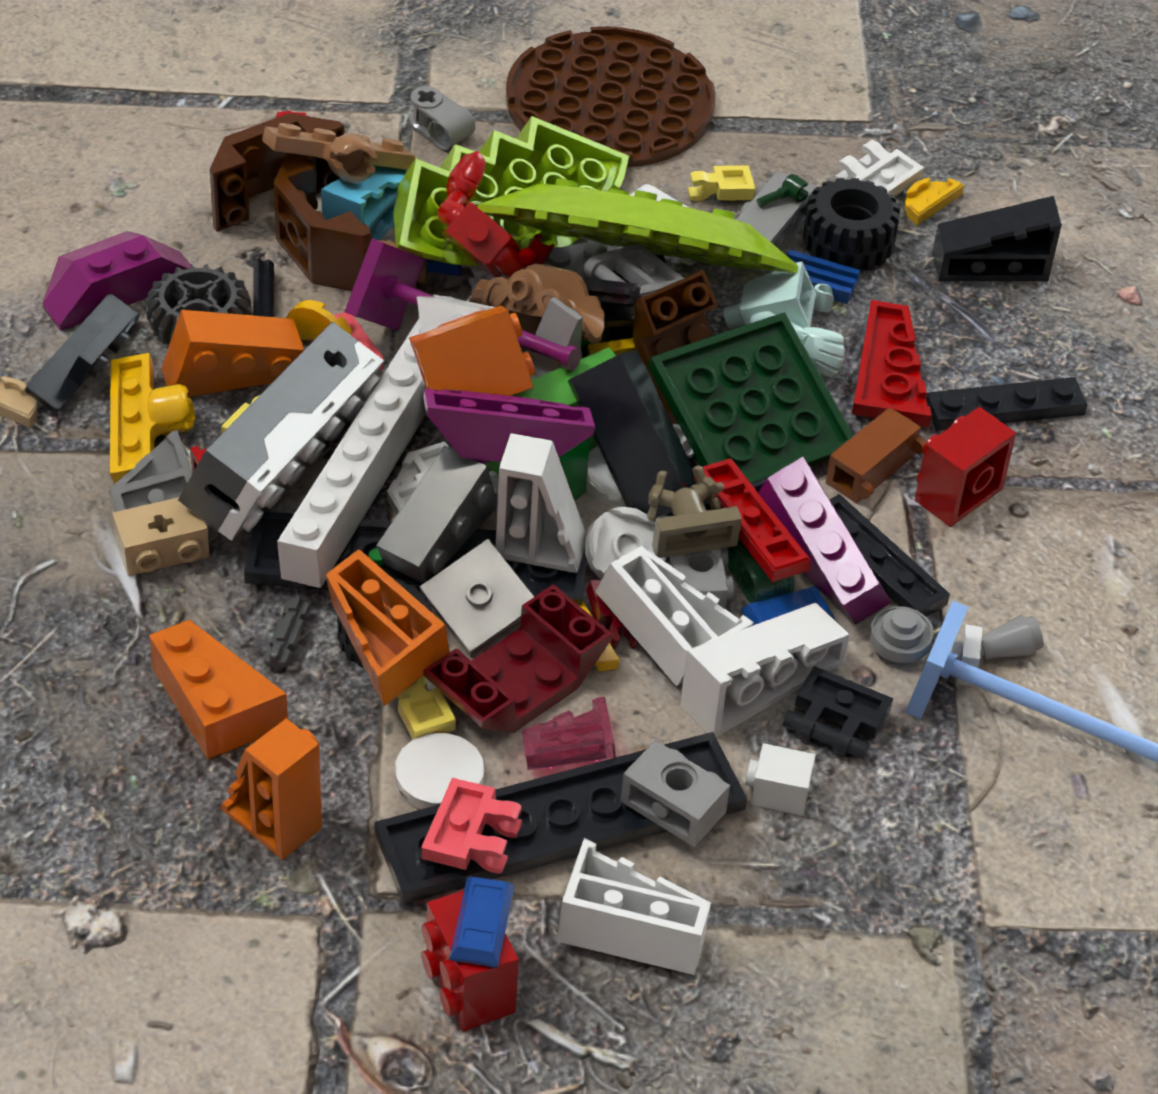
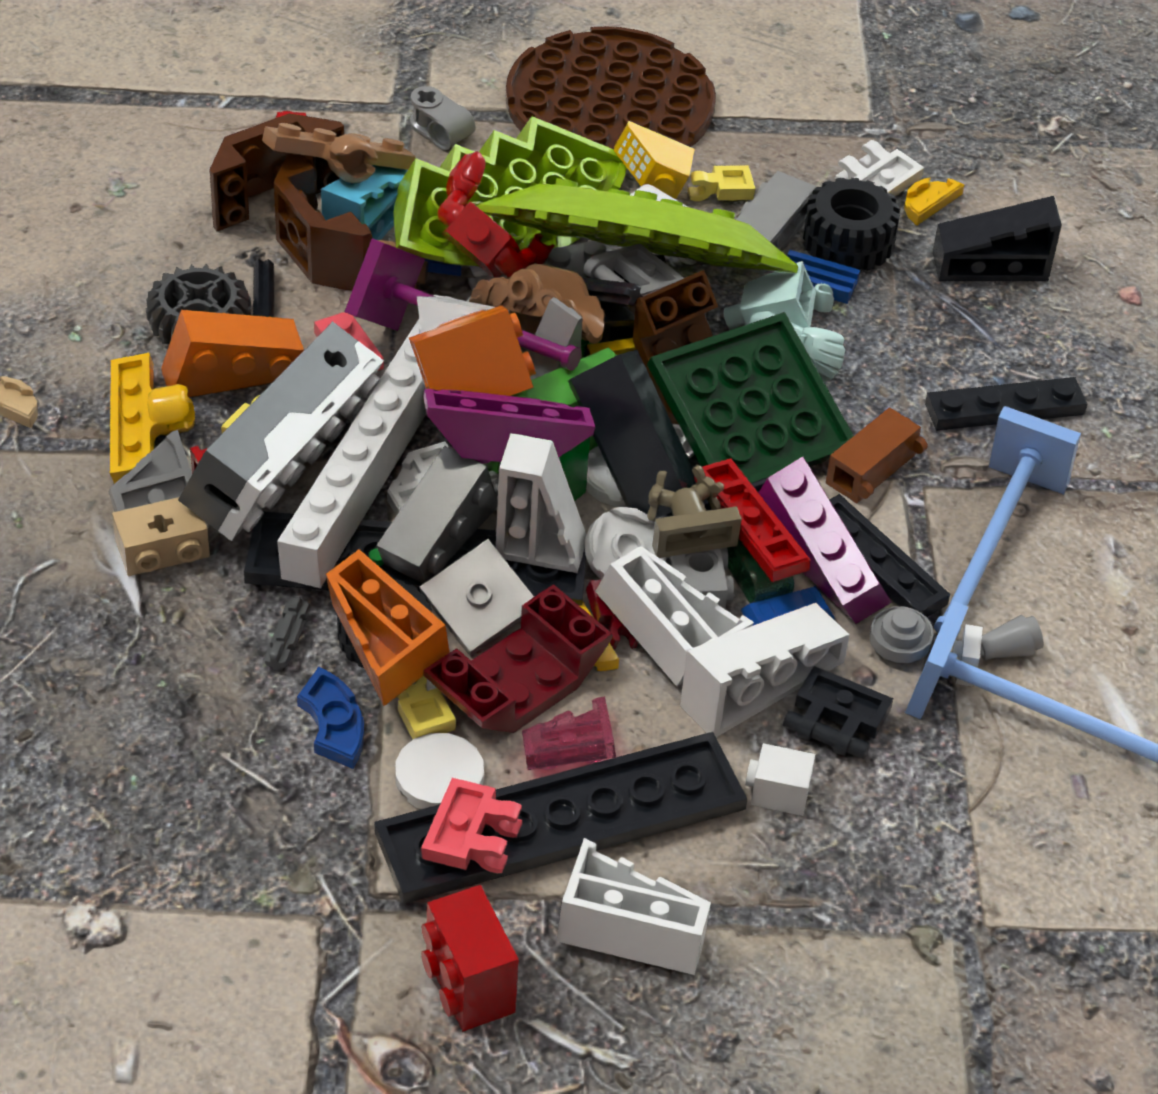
(83, 353): black bracket -> none
(115, 266): magenta wedge -> none
(214, 689): orange wedge -> none
(278, 789): orange wedge -> none
(313, 319): yellow tile -> none
(337, 717): none -> blue tile
(482, 922): blue tile -> none
(654, 158): none -> yellow slope
(675, 793): light grey brick -> none
(791, 187): dark green hand -> none
(890, 367): red wing -> none
(964, 466): red brick -> none
(1031, 453): none -> light blue tile

